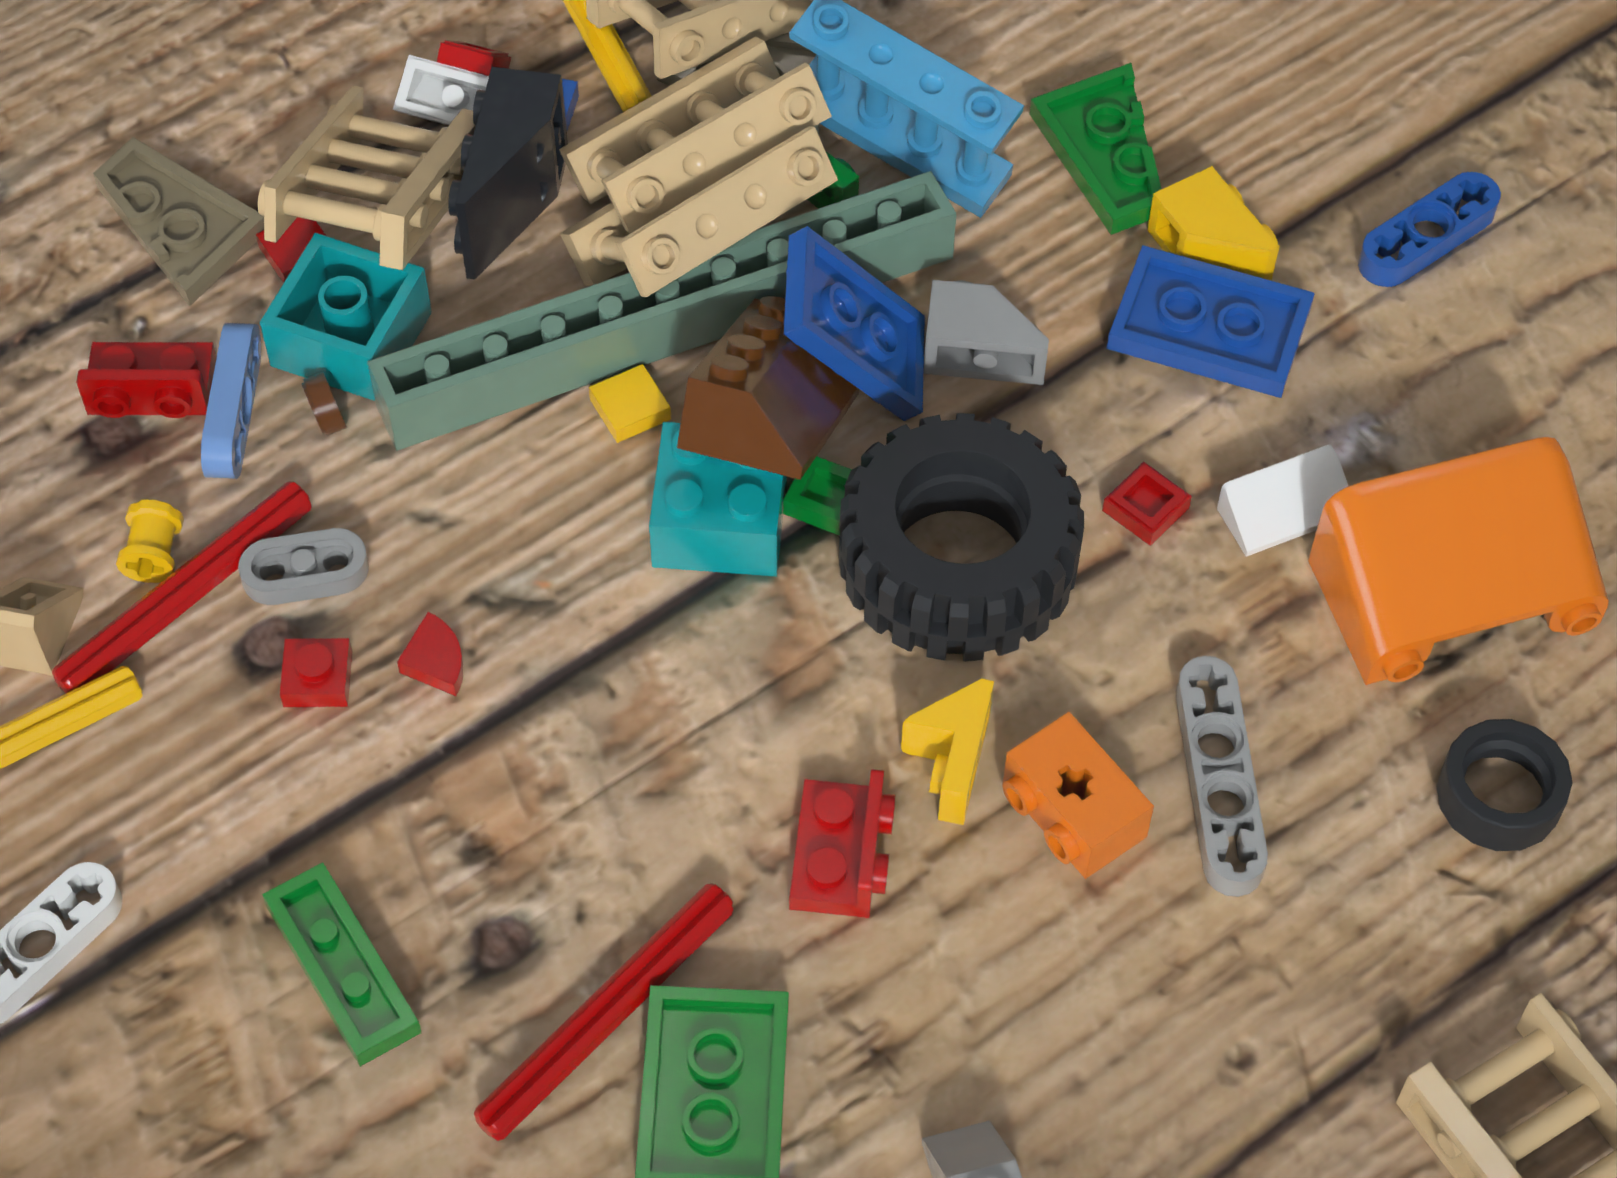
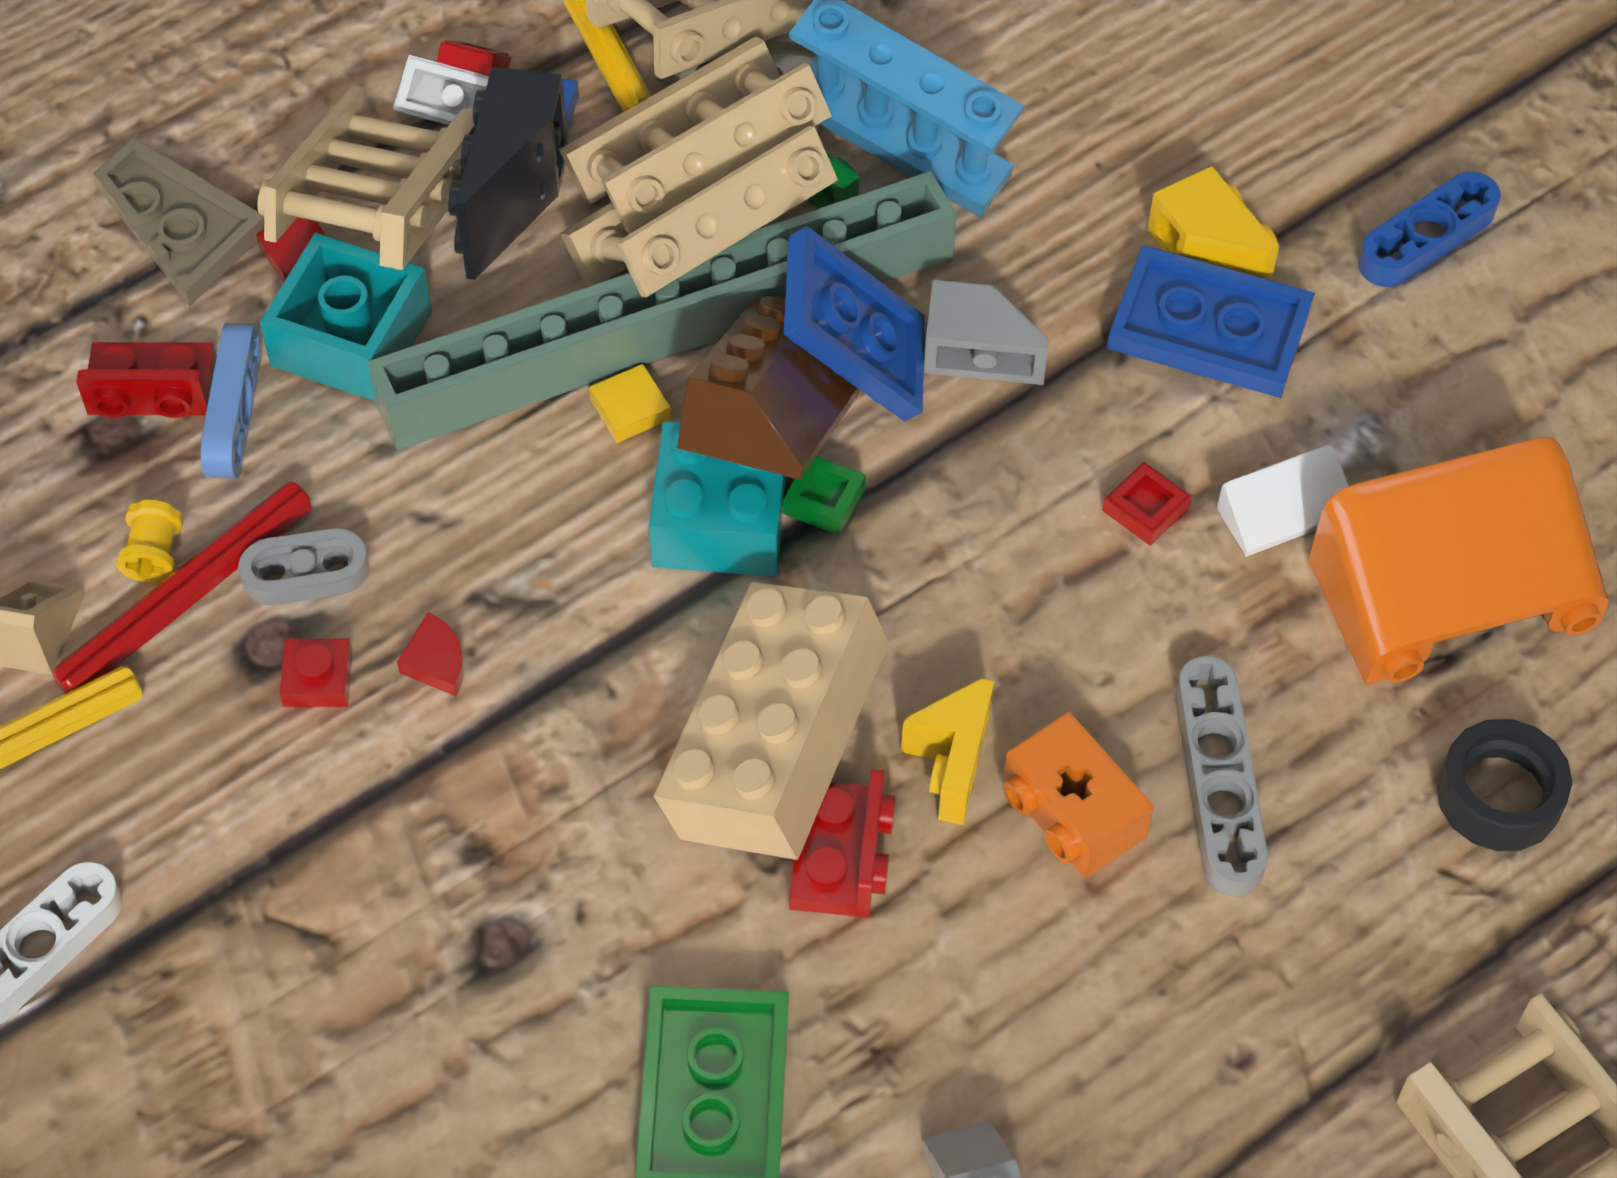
(323, 404): reddish brown tile -> none
(342, 964): green plate -> none
(603, 1012): red axle -> none
(773, 720): none -> tan brick
(969, 470): black tyre -> none
(1103, 144): green wing -> none

